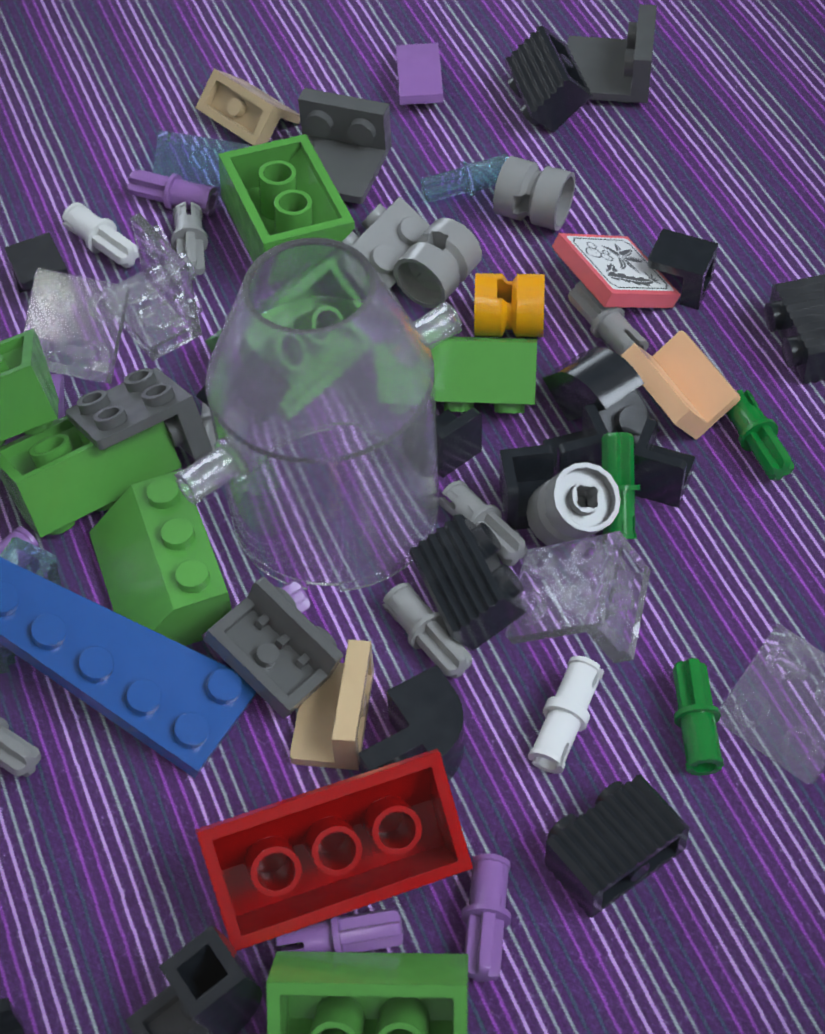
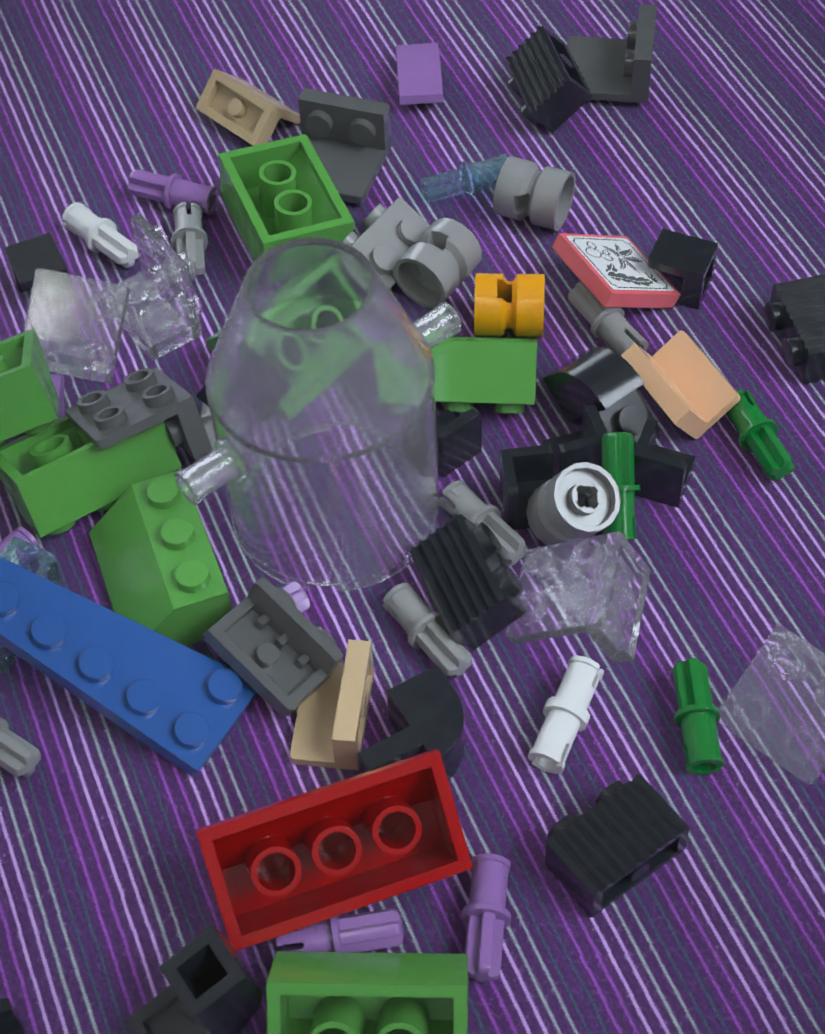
(191, 156): clear light blue panel -> none

